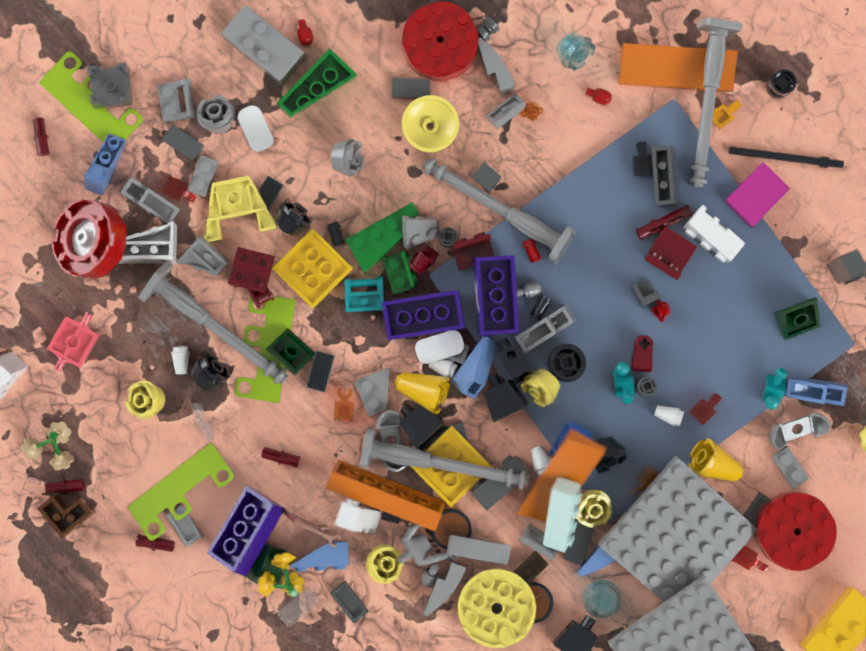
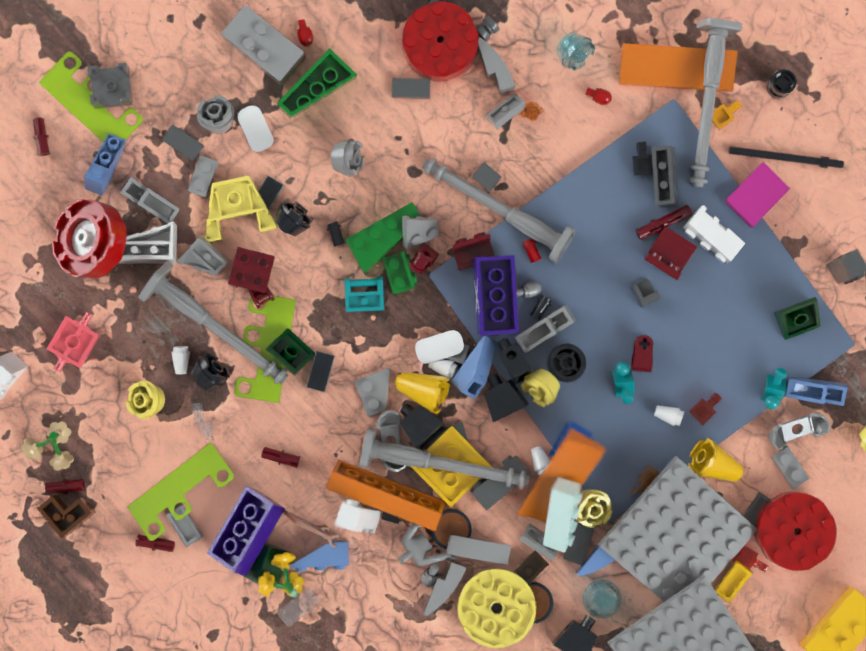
(170, 101): light grey plate -> none
(176, 189): clear red plate -> none
(312, 268): yellow plate -> none
(344, 409): clear orange plate -> none
(349, 602): dark grey tile -> none
(384, 564): light yellow cone -> none
(423, 112): light yellow dish -> none
(423, 315): dark purple brick -> none
(448, 237): dark grey wheel -> none
(613, 454): black cone -> none
(644, 384): dark grey wheel -> none
(660, 310): red plate -> none
(733, 581): none -> yellow plate

